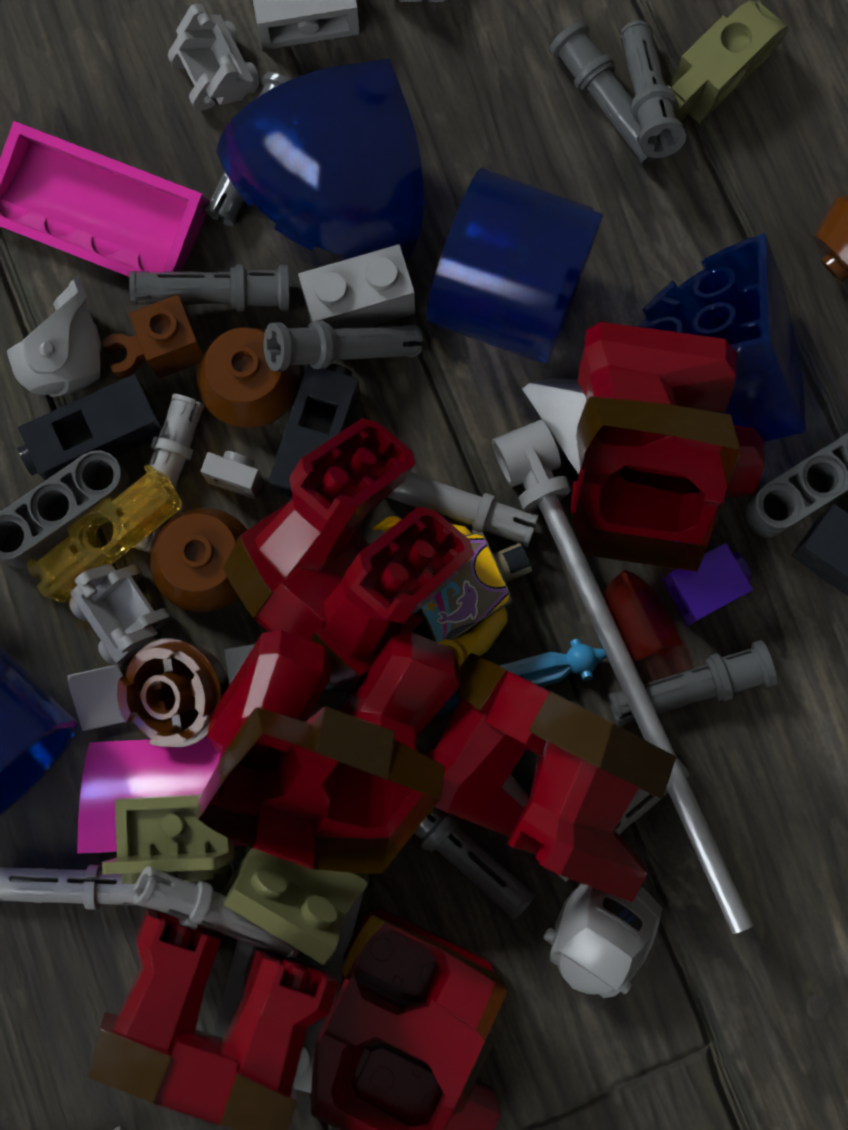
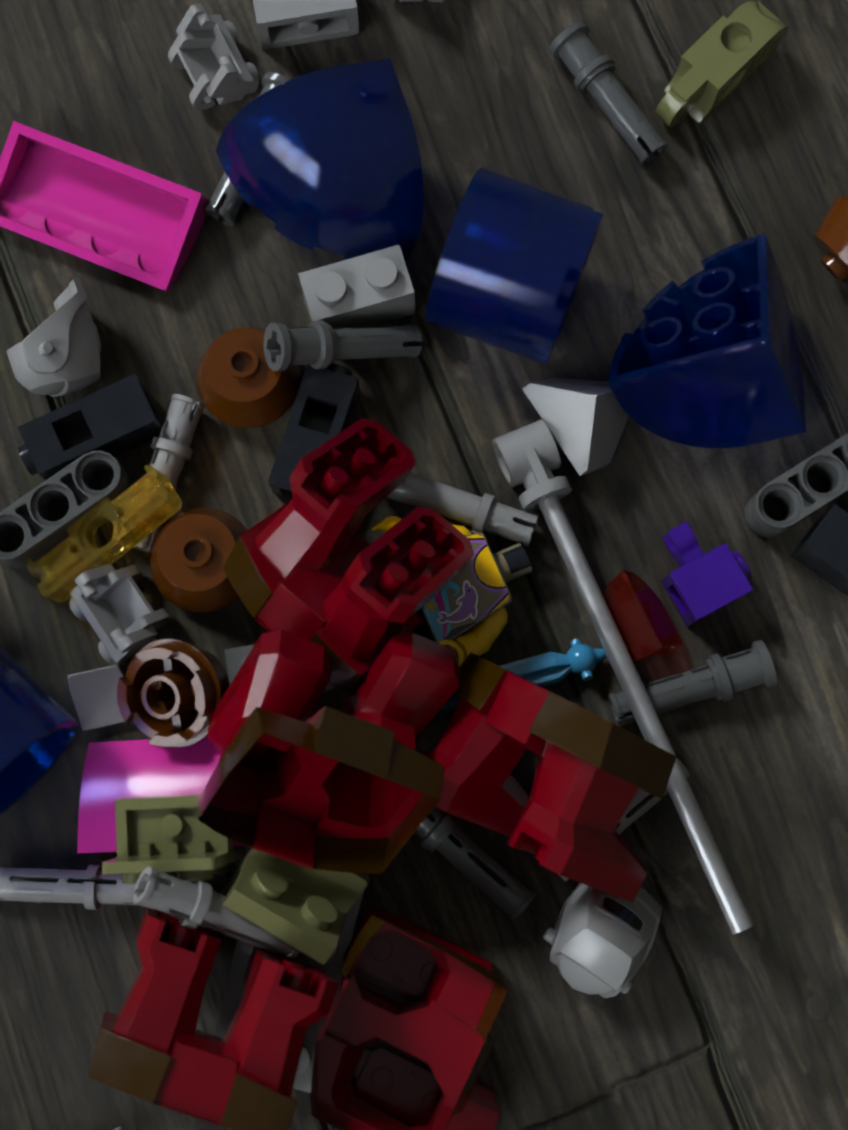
(161, 338): reddish brown brick -> none
(233, 473): light grey plate -> none
(236, 287): dark grey pin -> none
(653, 101): dark grey pin -> none
(656, 445): dark red piece -> none

